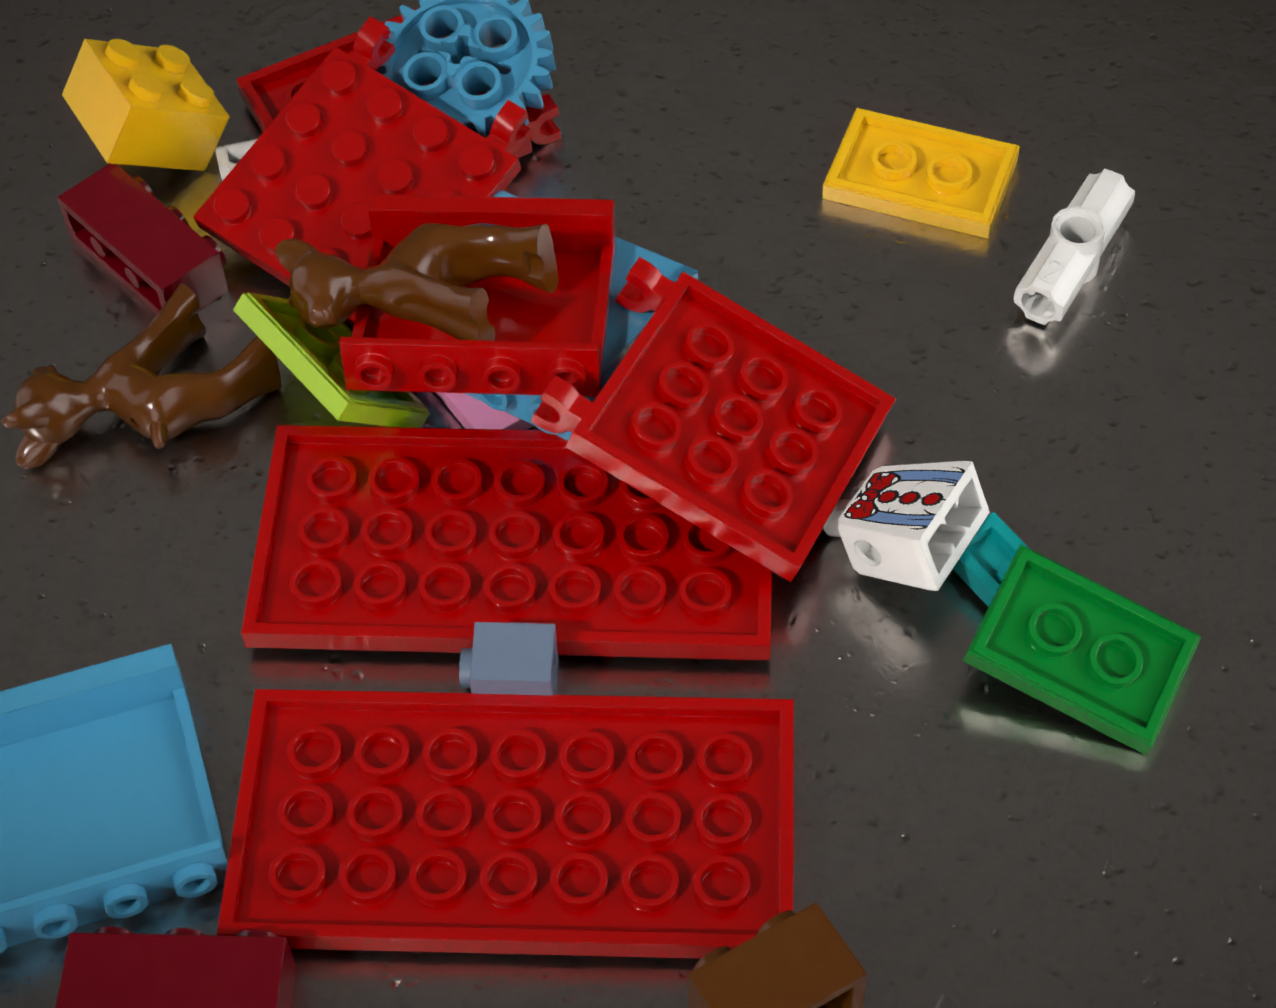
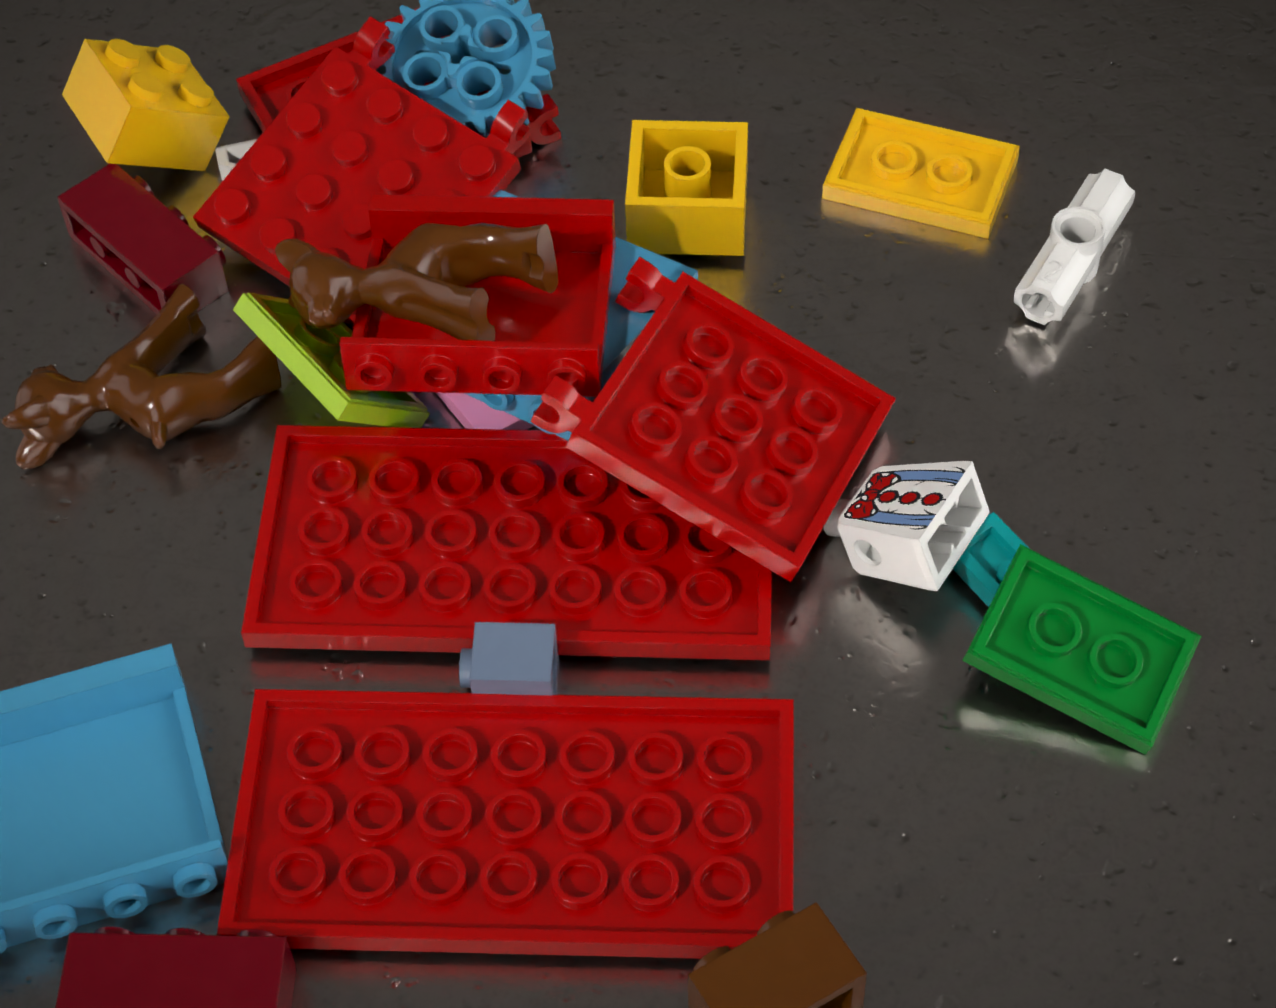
(687, 187): none -> yellow brick

